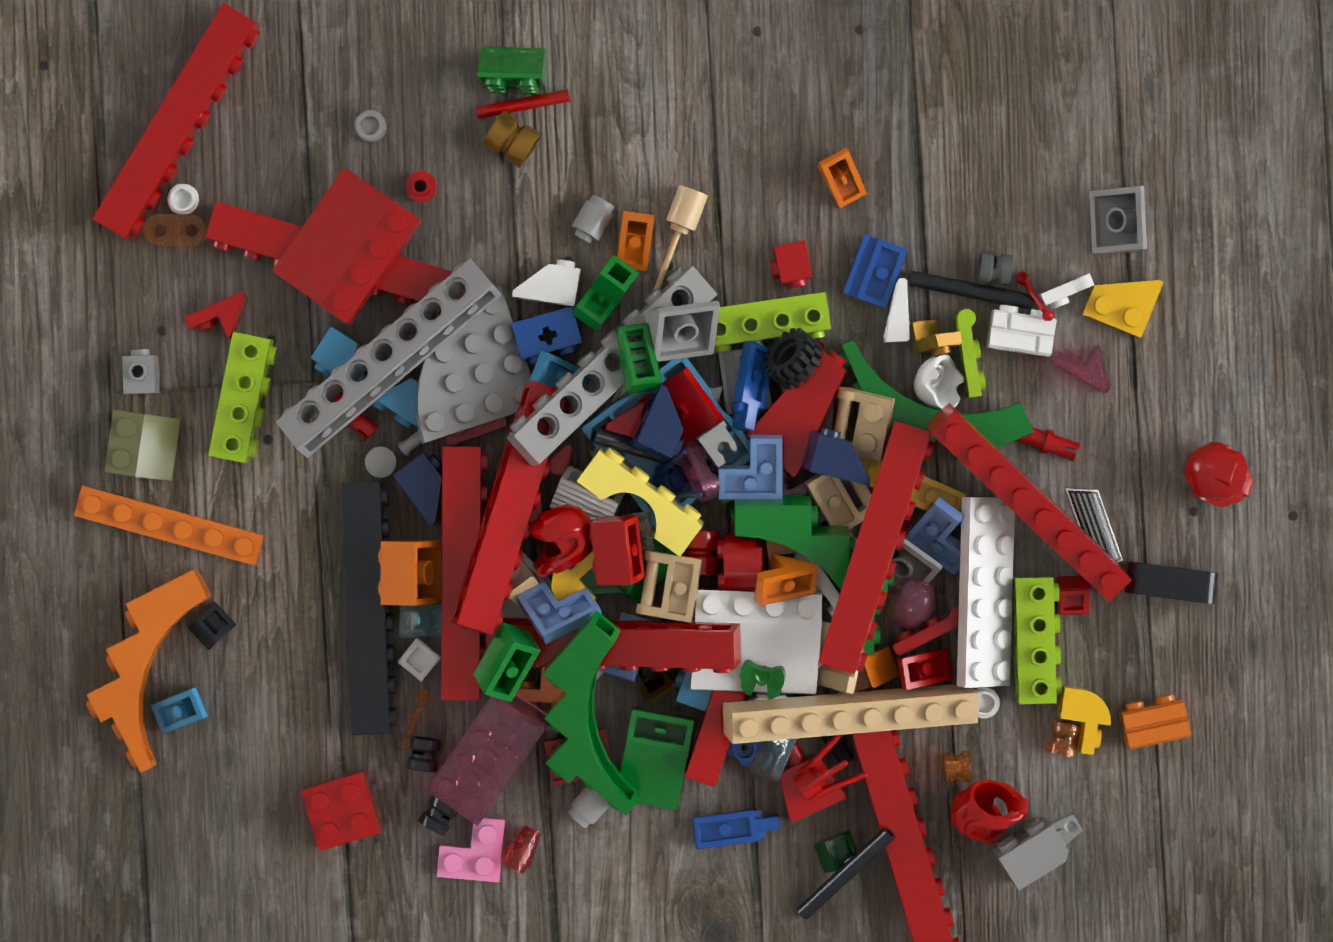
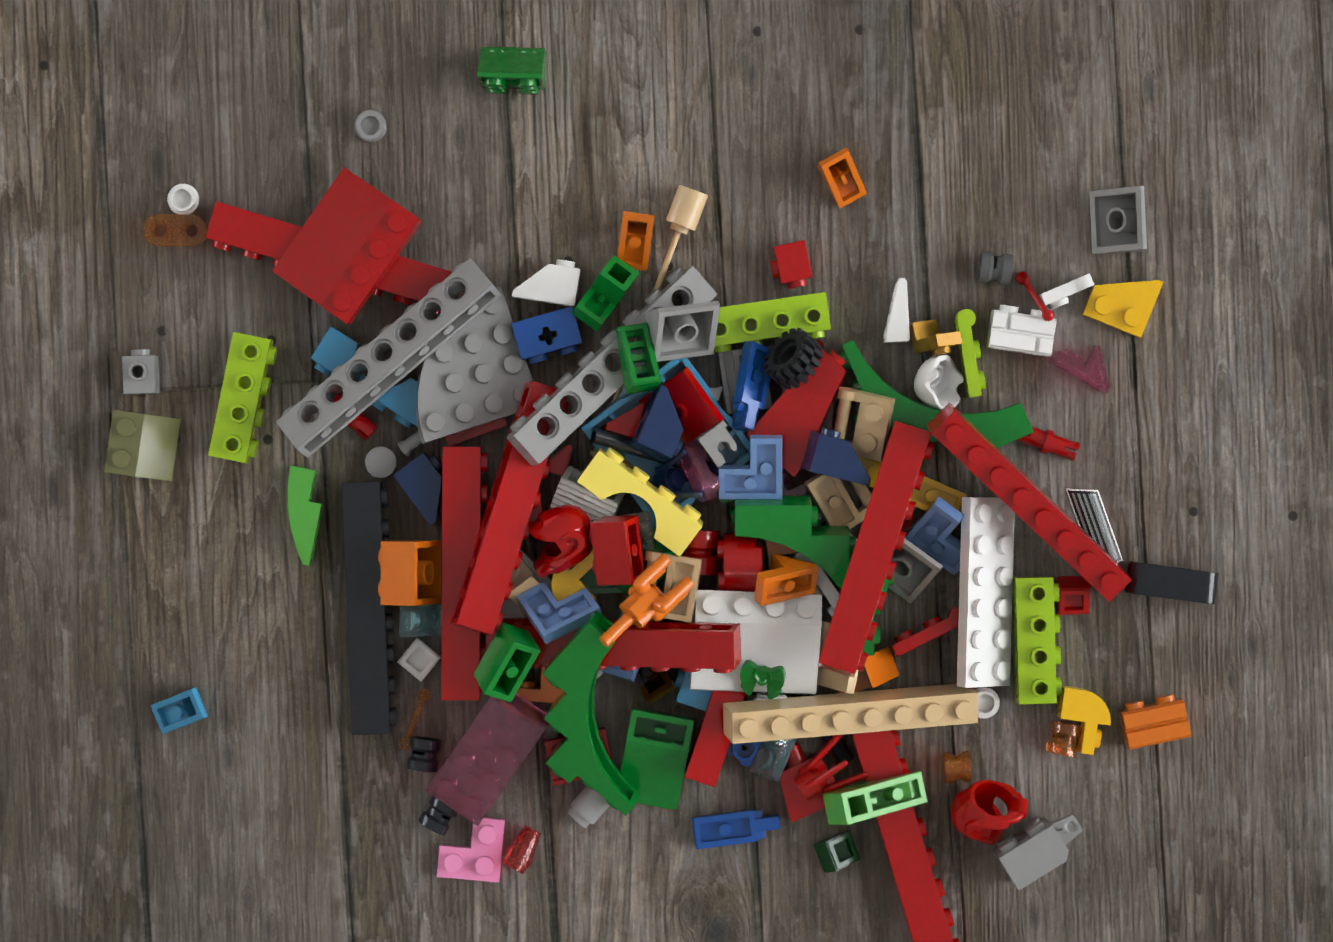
(124, 698): orange arch -> none
(169, 525): orange plate -> none
(176, 122): red brick -> none
(211, 626): black slope -> none
(227, 311): red slope -> none
(303, 512): none -> bright green slope
(341, 810): red brick -> none
(421, 196): red plate -> none
(510, 138): pearl gold wheel -> none
(523, 104): red bar -> none
(551, 368): dark azure slope -> none
(593, 219): light grey brick -> none
(647, 600): none -> orange plant
(846, 873): black piece -> none
(874, 798): none -> bright green slope
(875, 271): blue plate -> none
(909, 603): clear pink hair -> none
(924, 668): red slope -> none
(970, 290): black piece -> none
(1218, 474): red helmet -> none

